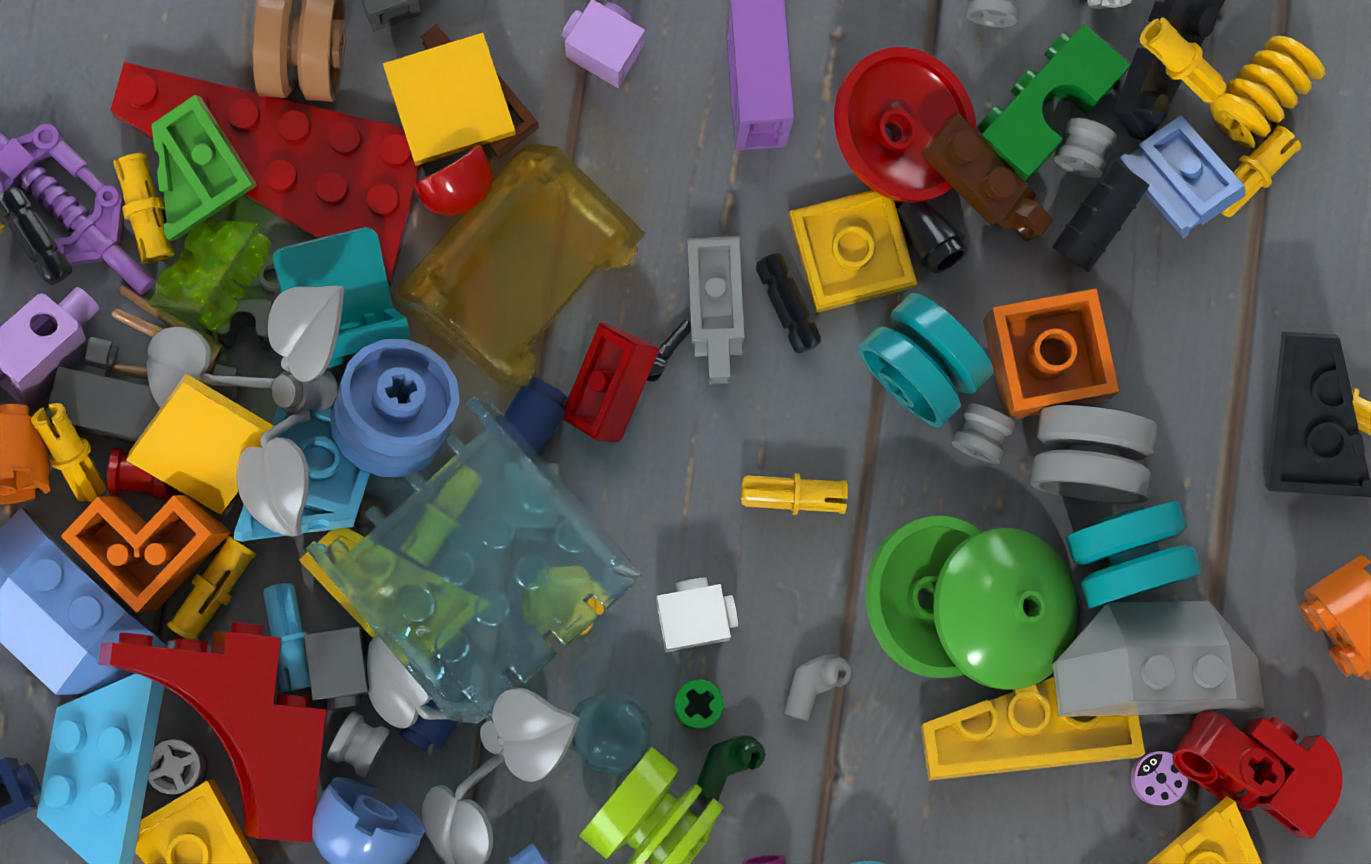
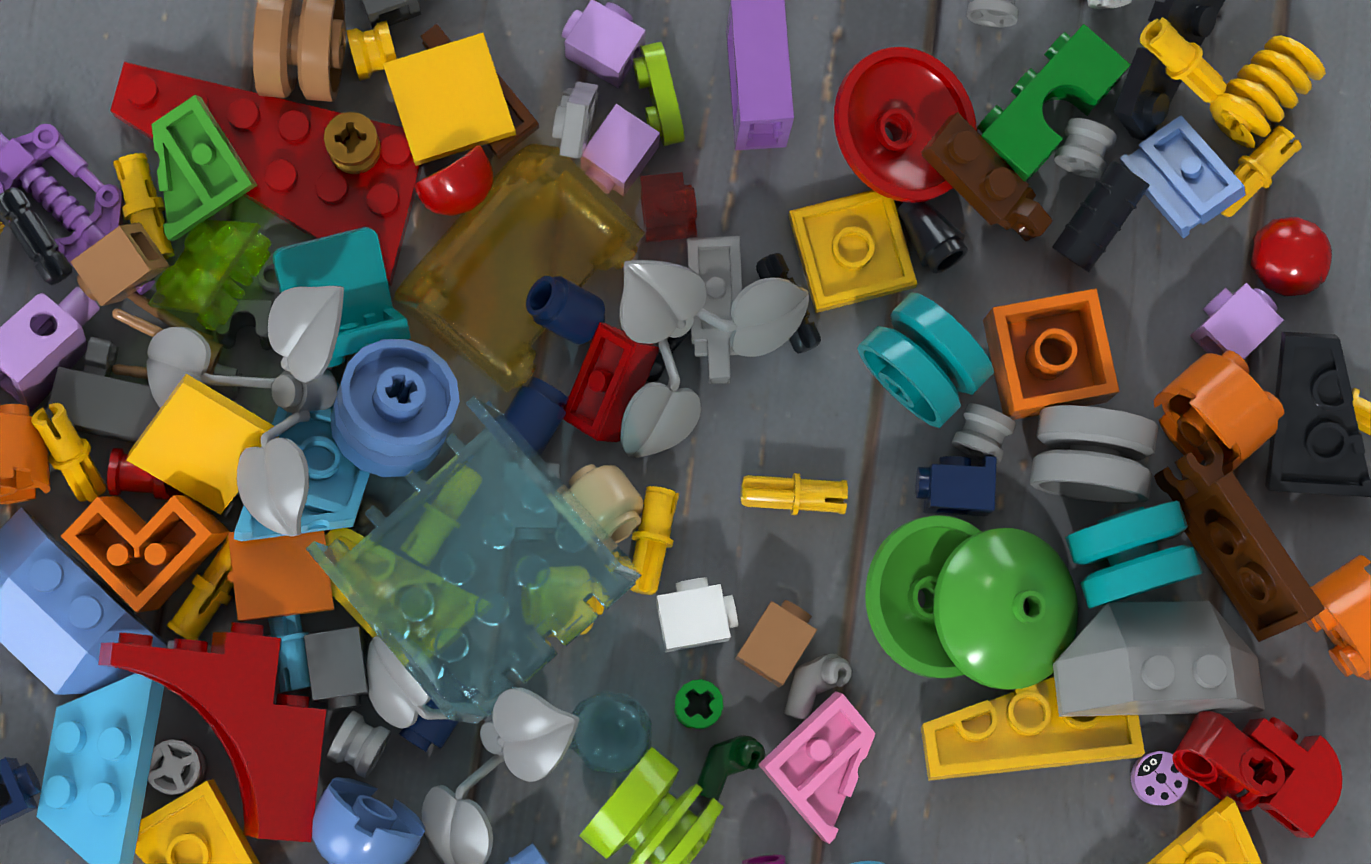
(118, 264): none -> medium nougat brick
(278, 577): none -> orange piece
(354, 155): none -> pearl gold wheel
(371, 49): none -> yellow wheel
(565, 308): none -> dark blue brick
(575, 118): none -> light grey hinge
(609, 499): none -> tan head
(619, 151): none -> lavender brick
(653, 537): none -> yellow axle
(654, 72): none -> lime plate
(661, 304): none -> light grey plant
(667, 207): none -> clear red brick
(777, 642): none -> medium nougat brick
(821, 763): none -> bright pink wing
(957, 486): none -> dark blue brick
(1220, 403): none -> orange brick
(1237, 321): none -> lavender brick
(1239, 545): none -> reddish brown tile
(1291, 256): none -> red hair

